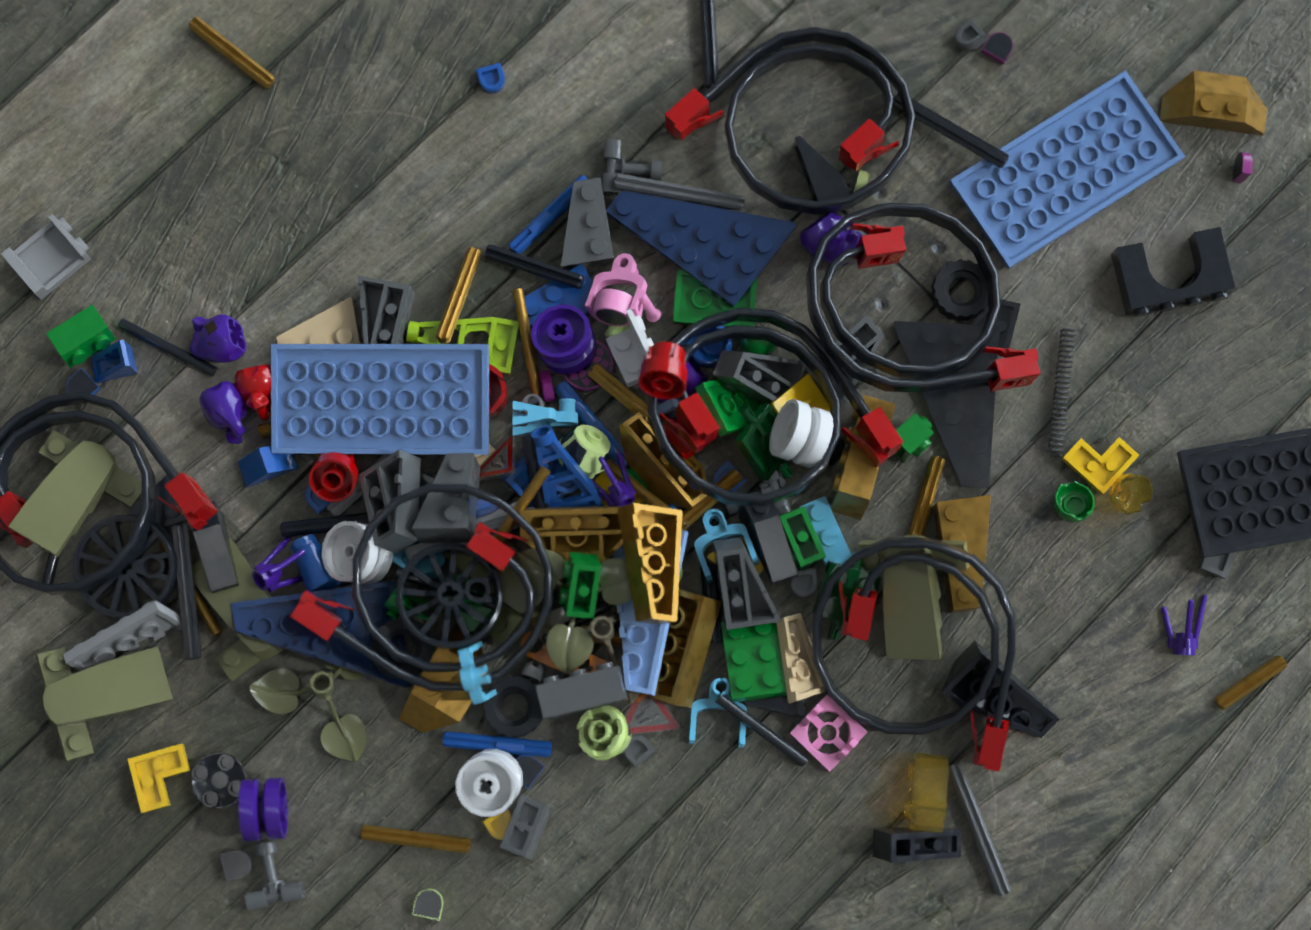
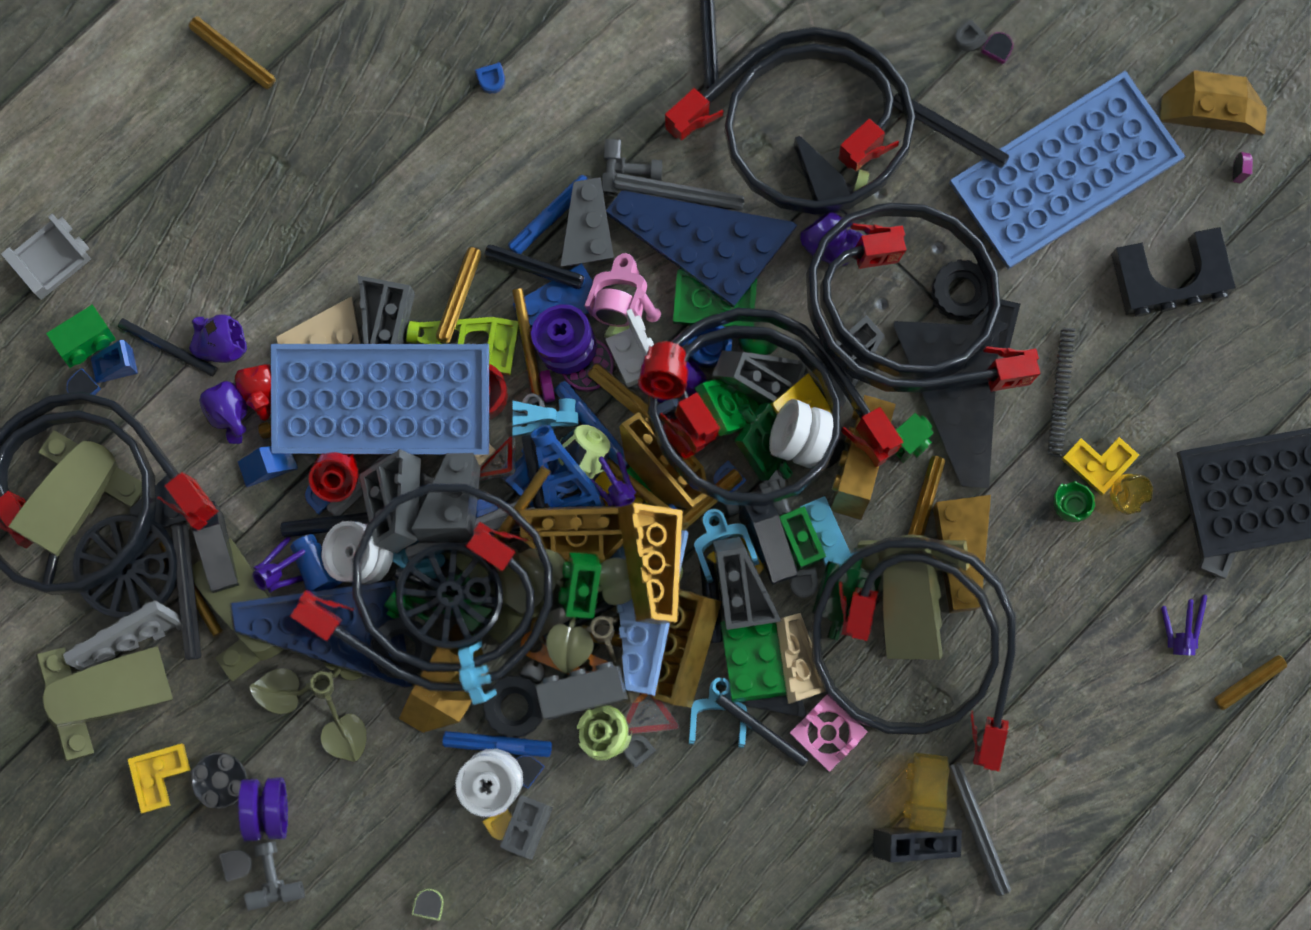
(415, 839): pearl gold axle -> none
(1022, 706): black wedge -> none

